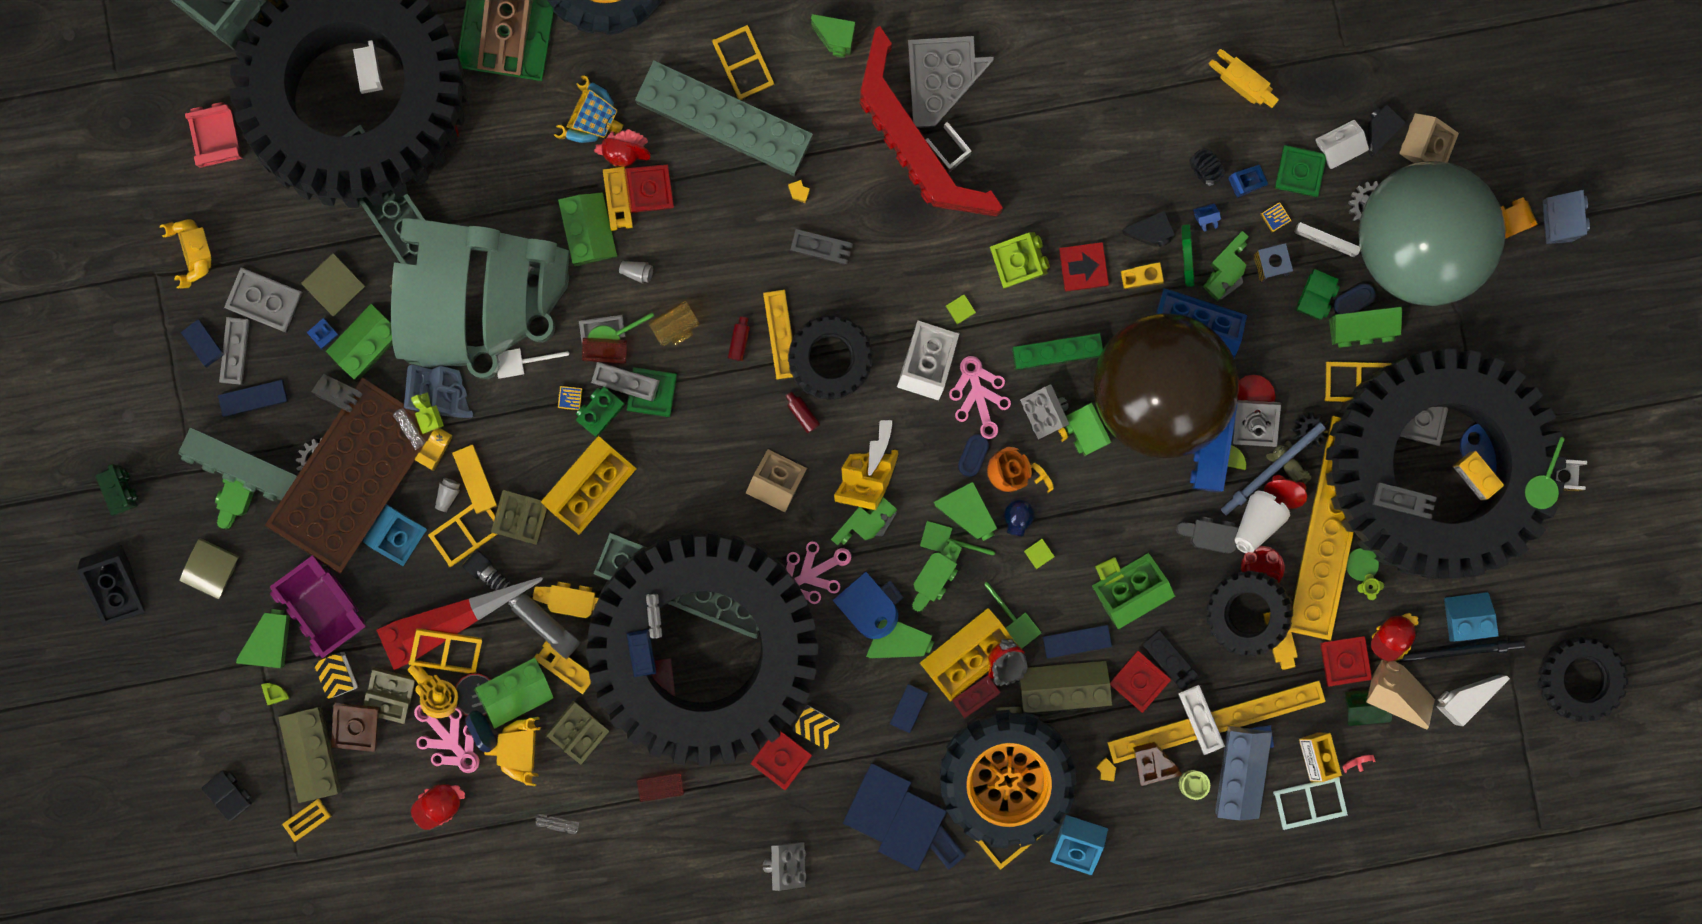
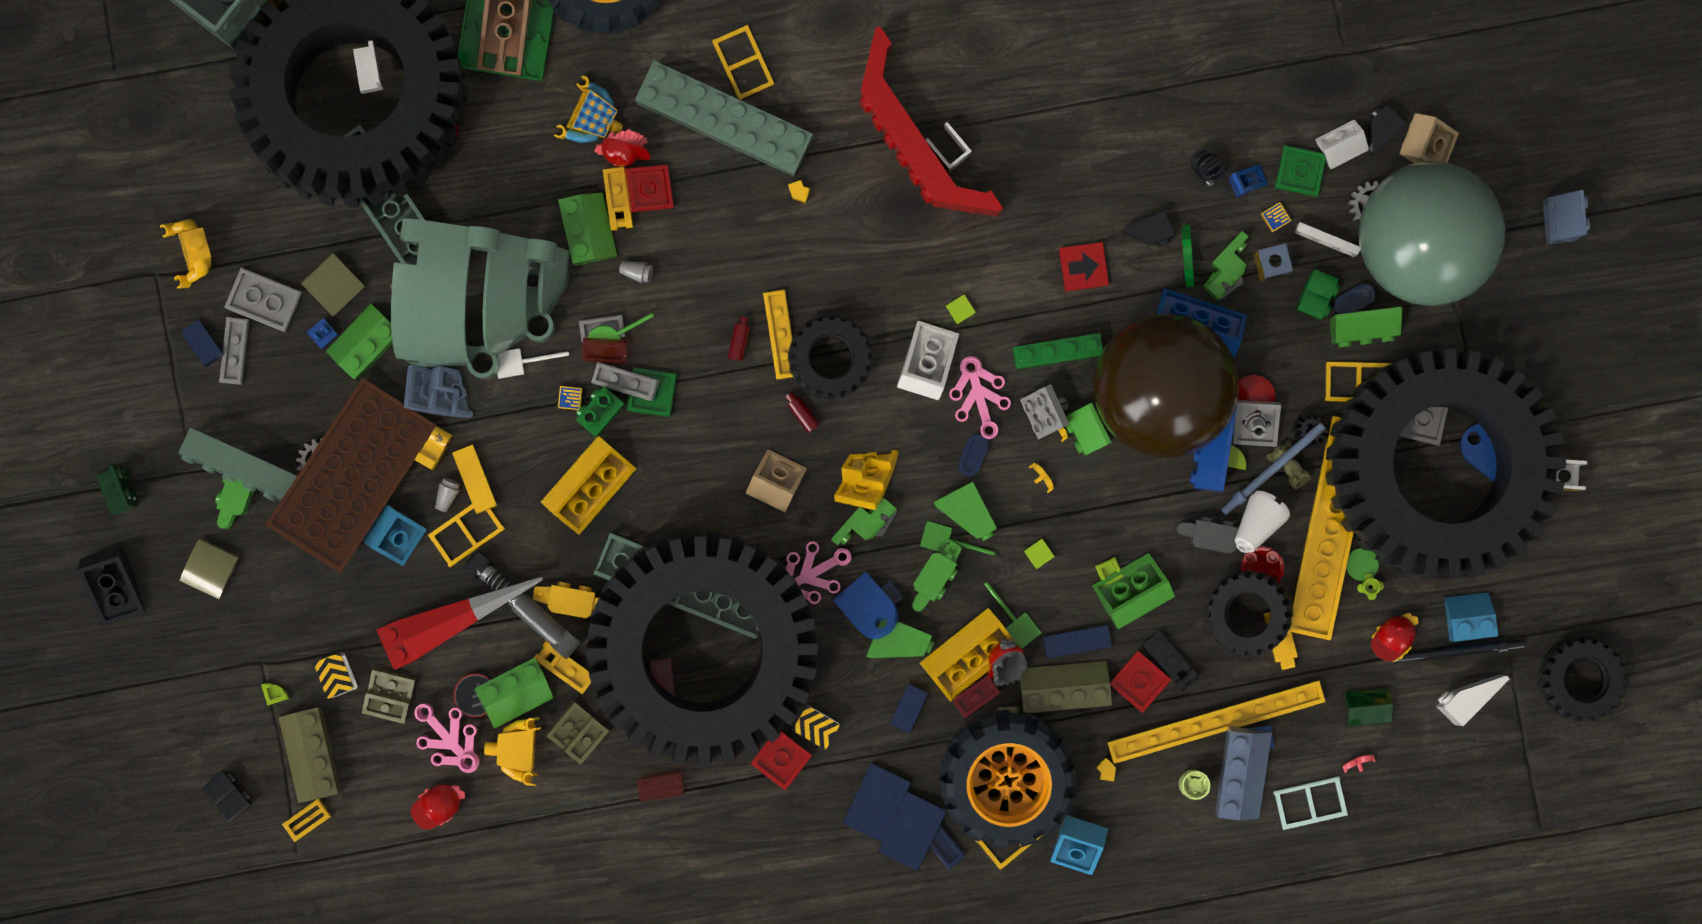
(214, 135): coral panel -> none
(252, 398): dark blue tile -> none
(267, 642): bright green slope -> none
(319, 606): magenta cylinder -> none
(336, 392): dark grey hinge -> none
(355, 727): reddish brown plate -> none
(409, 428): clear axle -> none
(428, 416): lime plate -> none
(433, 693): yellow pin -> none
(448, 636): yellow window -> none
(481, 731): dark blue tile -> none
(519, 517): olive slope -> none
(557, 824): clear axle -> none
(641, 653): dark blue tile -> none
(654, 616): light grey axle -> none
(674, 325): clear yellow piece -> none
(787, 866): light grey plate -> none
(820, 246): dark grey hinge -> none
(835, 34): bright green slope -> none
(878, 447): white sticker -> none
(941, 75): light grey wing -> none
(1009, 470): orange cylinder -> none
(1018, 516): clear blue piece -> none
(1020, 259): lime plate -> none
(1142, 276): yellow leg -> none
(1154, 764): wing -> none
(1201, 719): white tile -> none
(1207, 215): blue tile -> none
(1244, 80): yellow hinge -> none
(1287, 491): red dish -> none
(1320, 757): yellow brick -> none
(1346, 661): red plate -> none
(1400, 694): tan slope -> none
(1403, 500): dark grey hinge -> none
(1478, 475): yellow brick -> none
(1518, 217): light orange cylinder -> none
(1542, 490): bright green piece -> none

